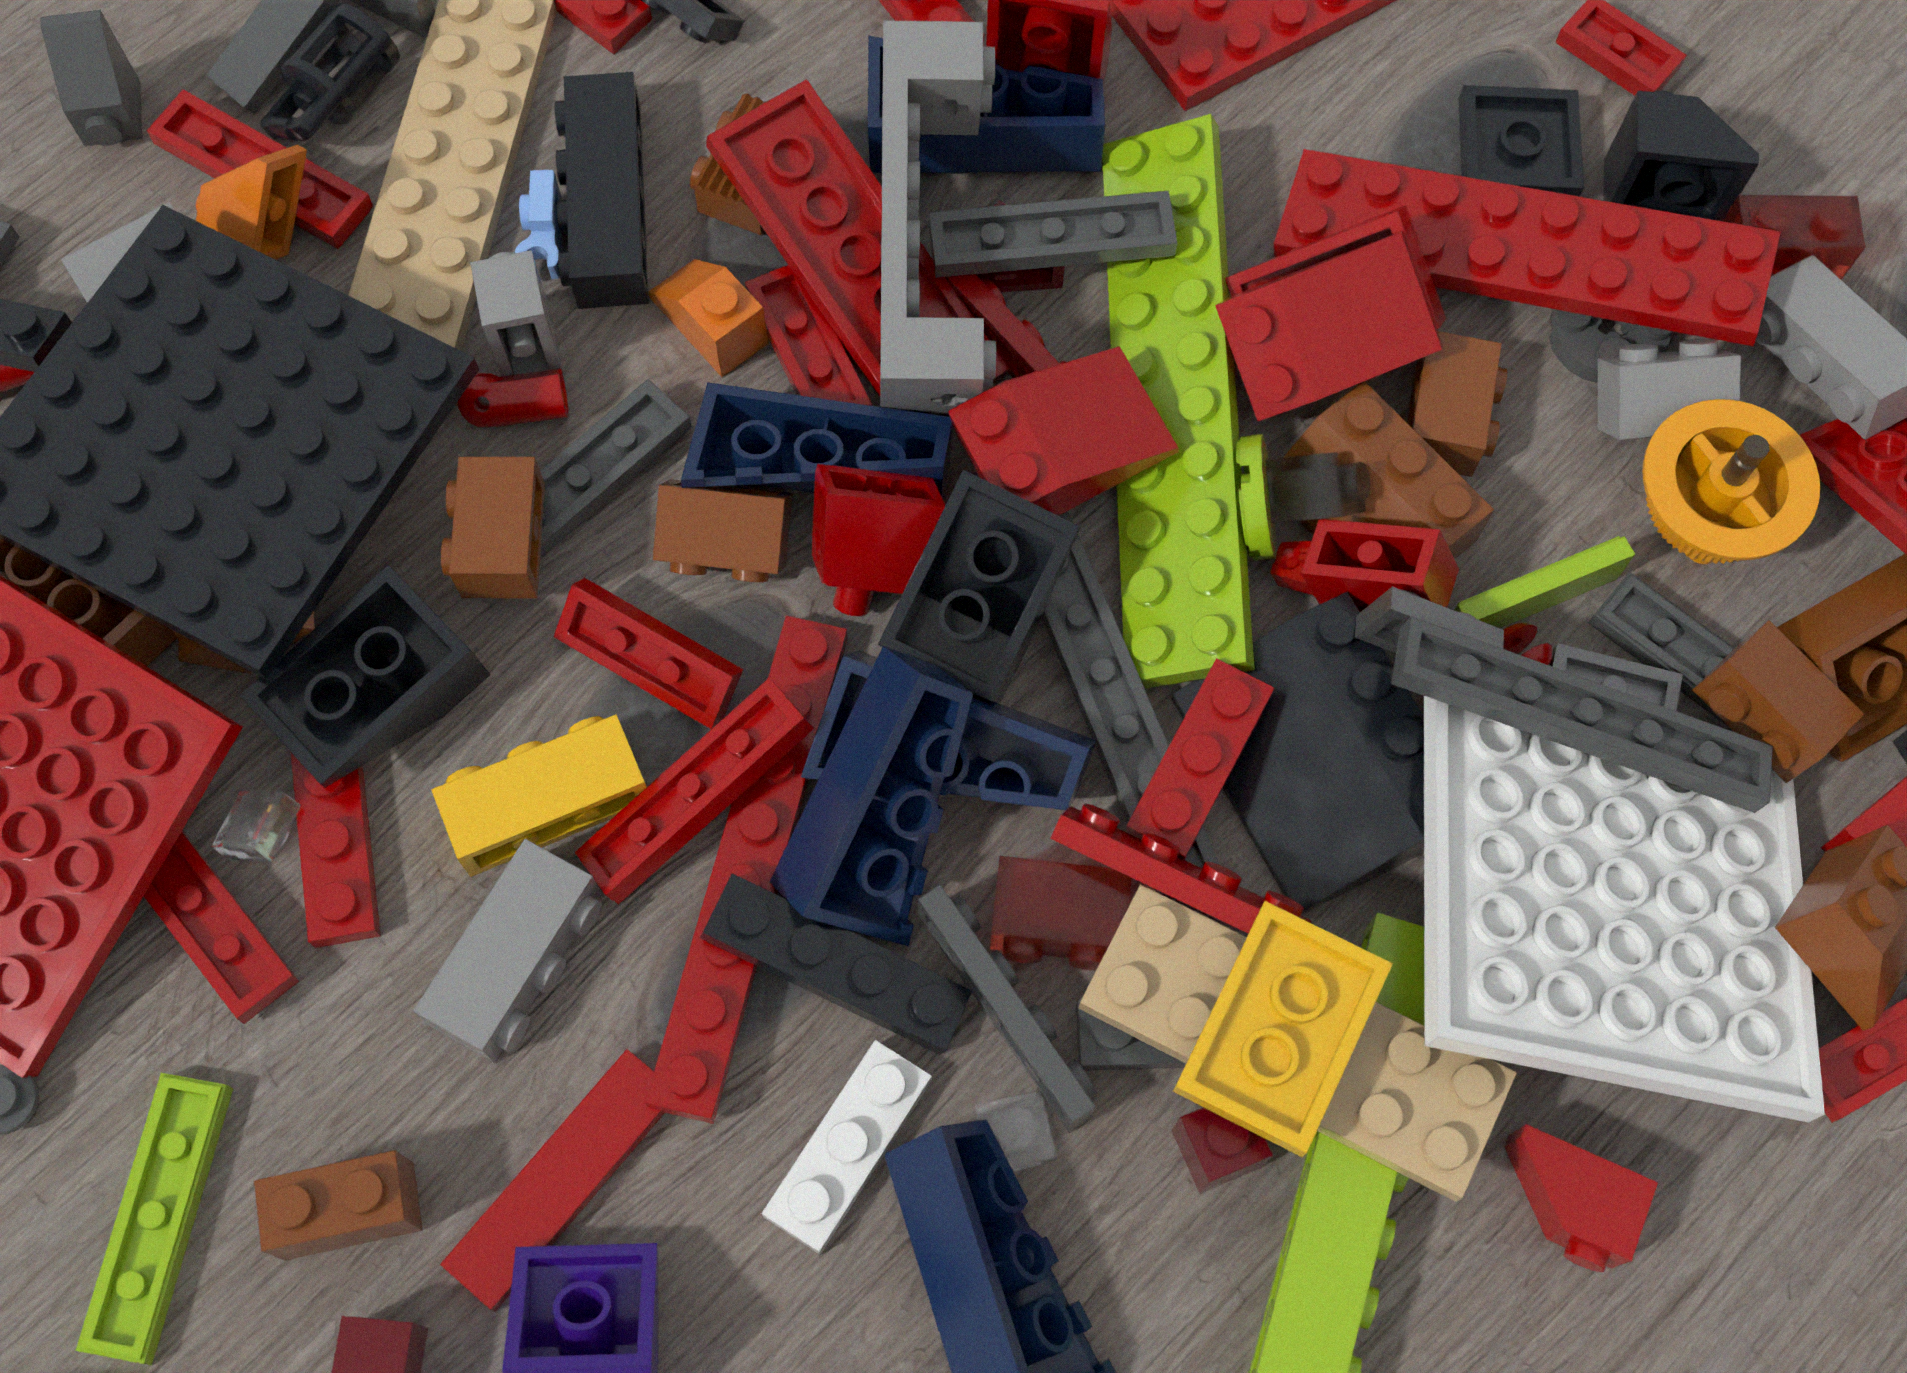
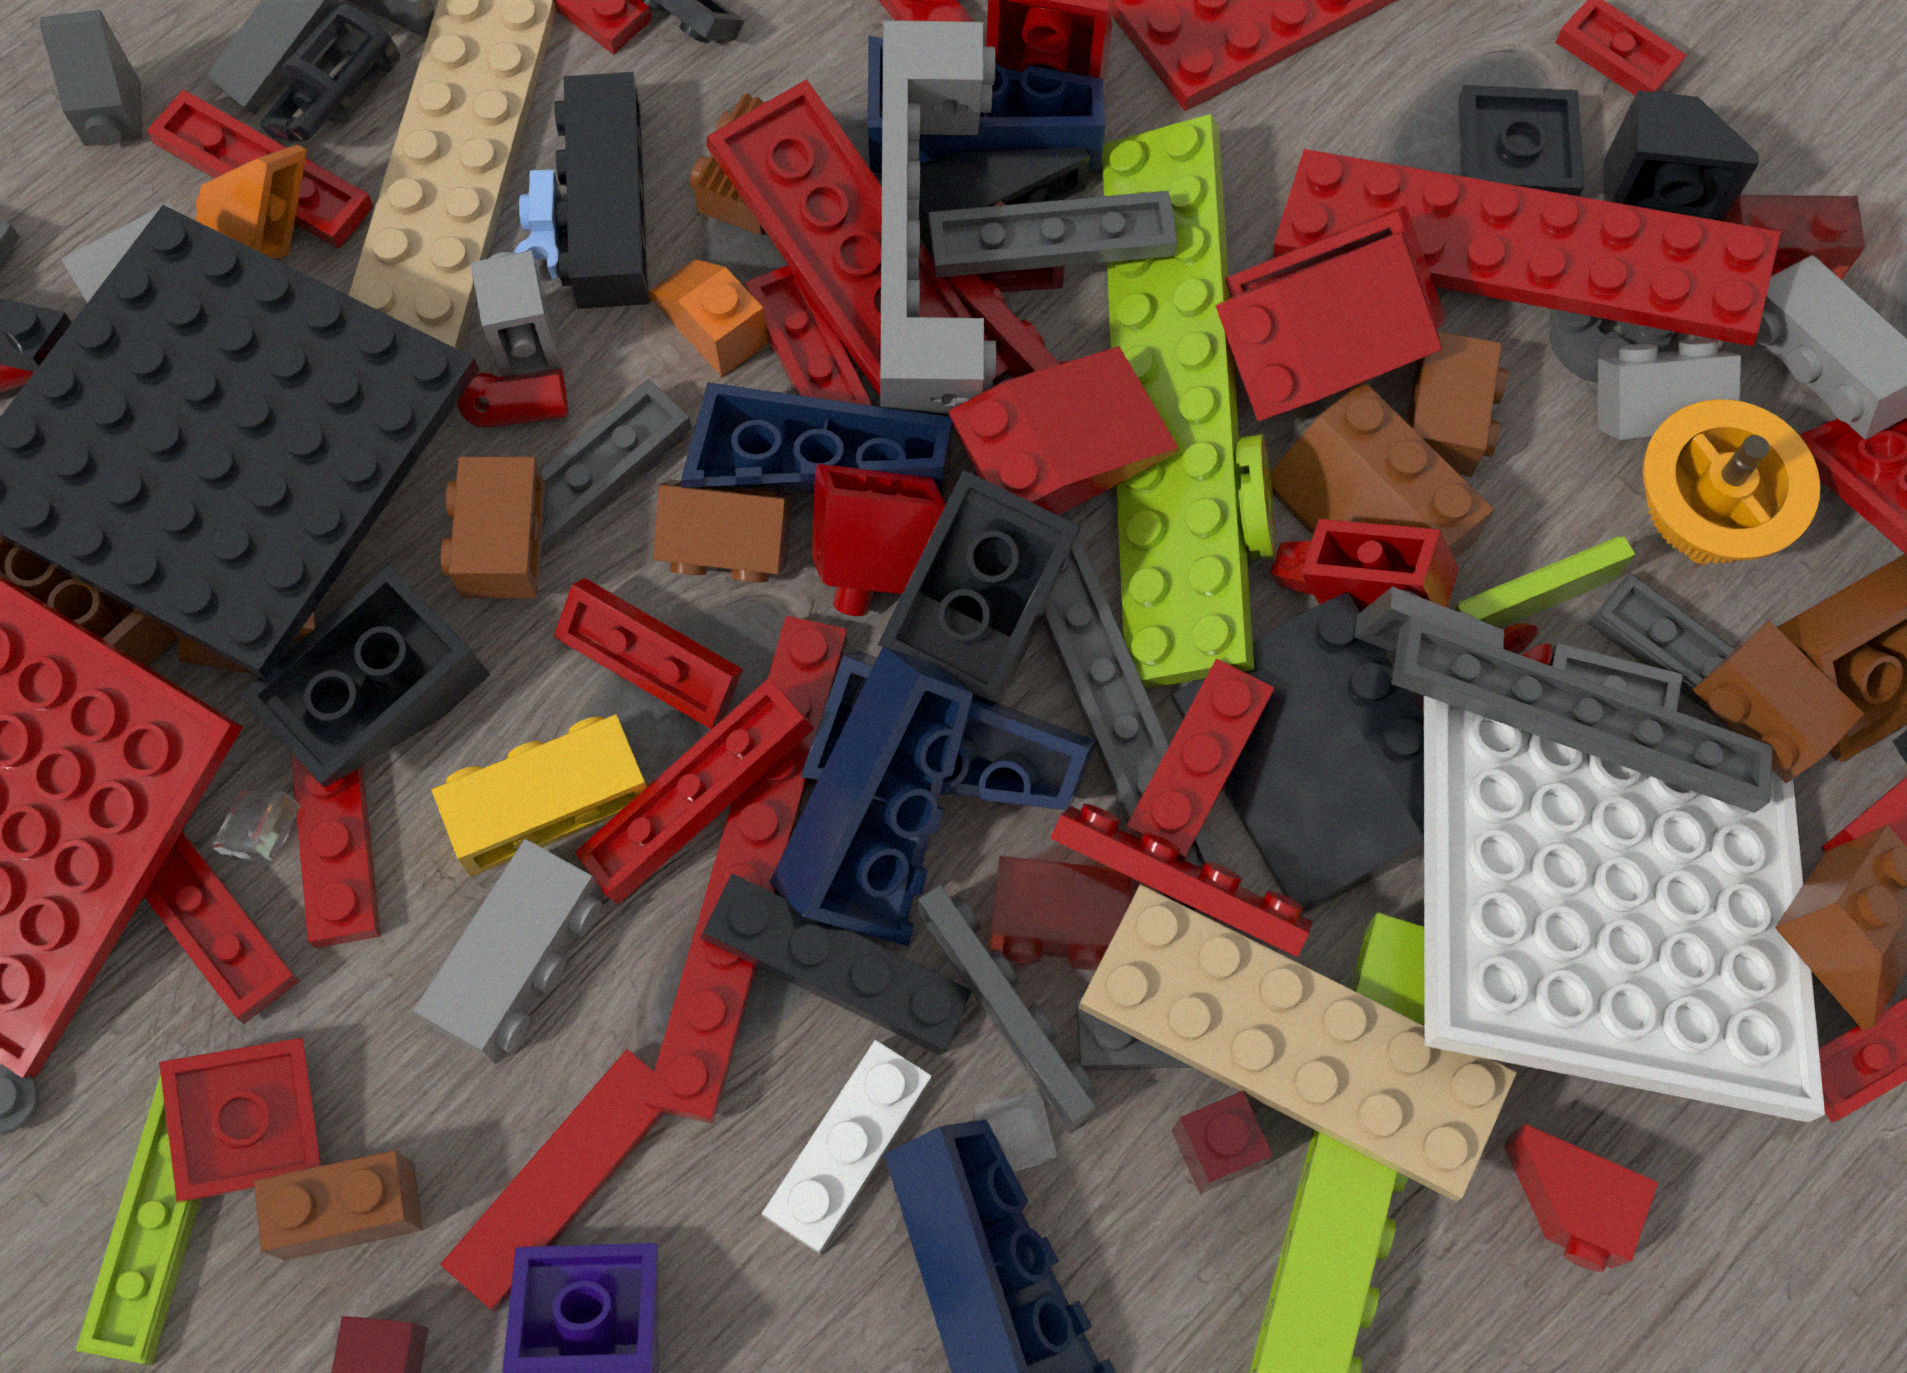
(238, 1118): none -> red plate
(1010, 176): none -> black slope
(1283, 1029): yellow plate -> none
(1315, 487): clear smoke brick -> none

